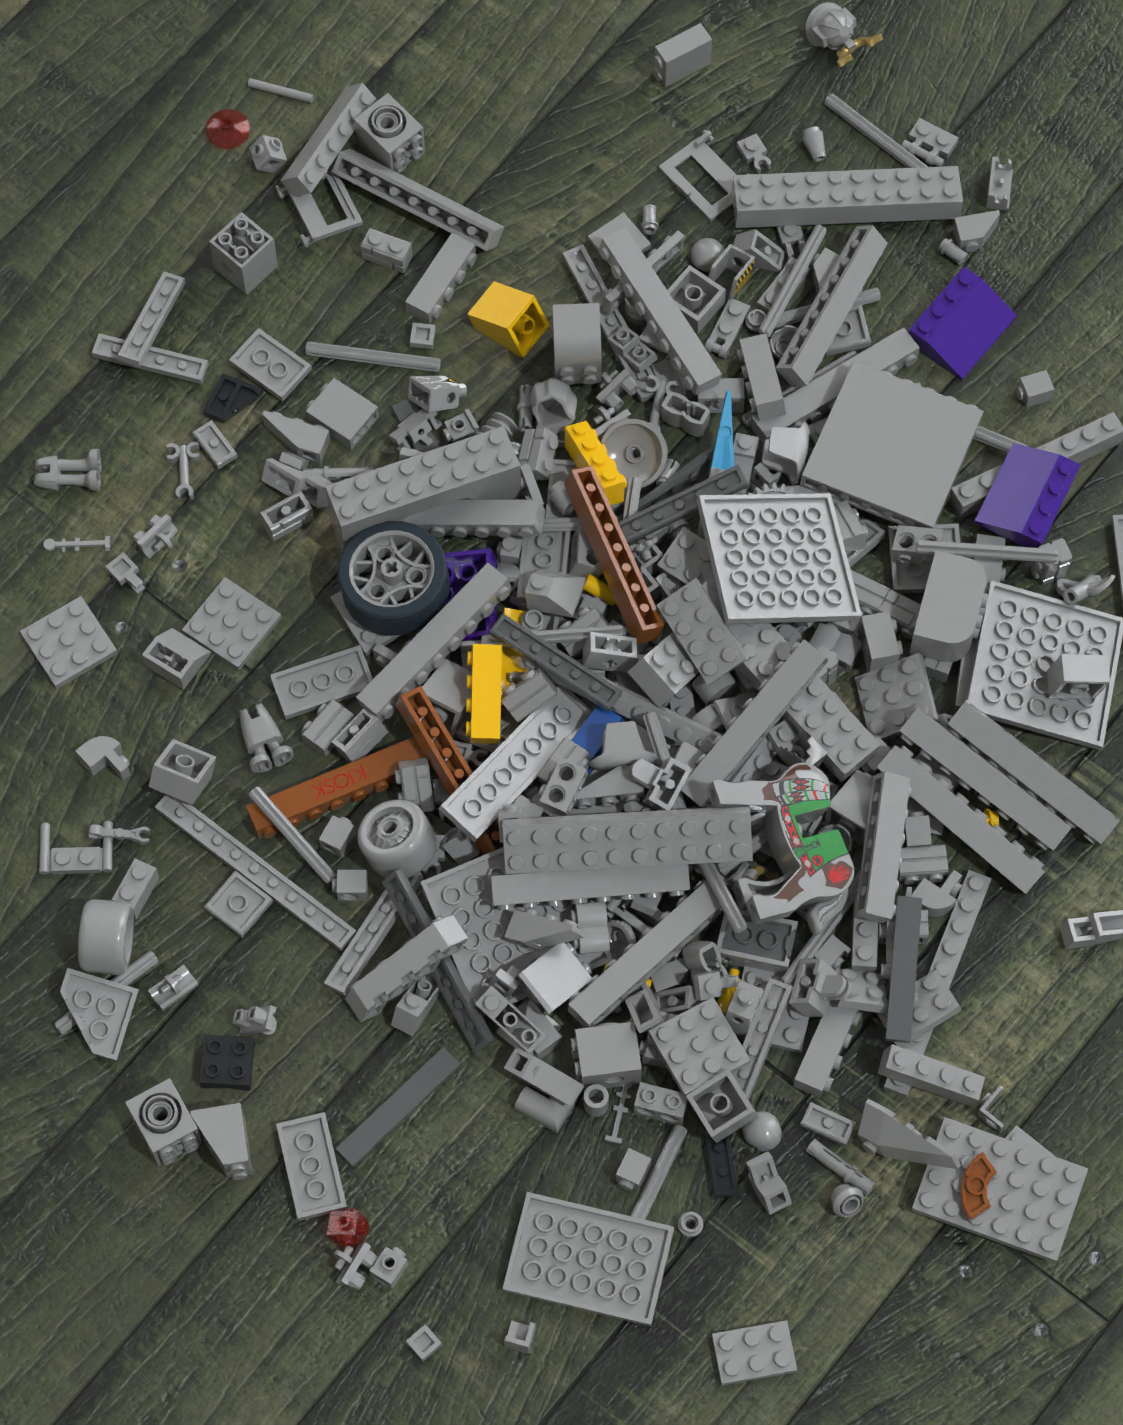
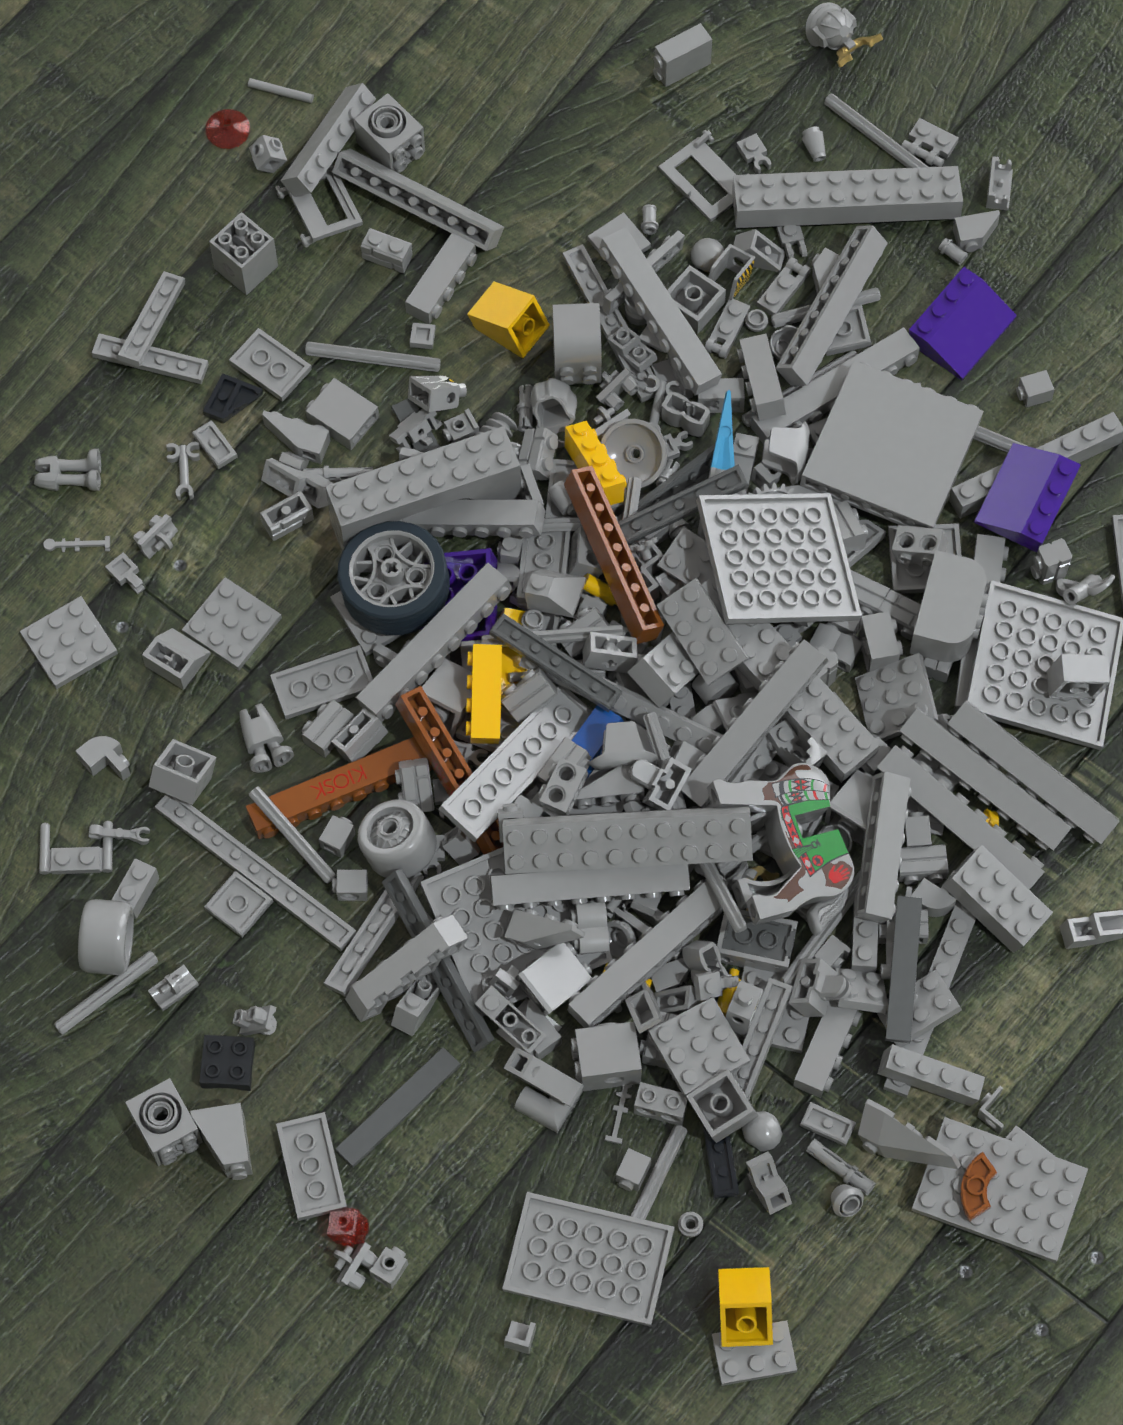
(99, 1010): light grey plate -> none
(424, 1343): light grey plate -> none
(596, 1100): light grey brick -> none
(676, 444): none -> light grey plate
(745, 1307): none -> yellow slope
(792, 280): light grey axle -> none
(988, 551): light grey axle -> none
(997, 898): none -> light grey brick

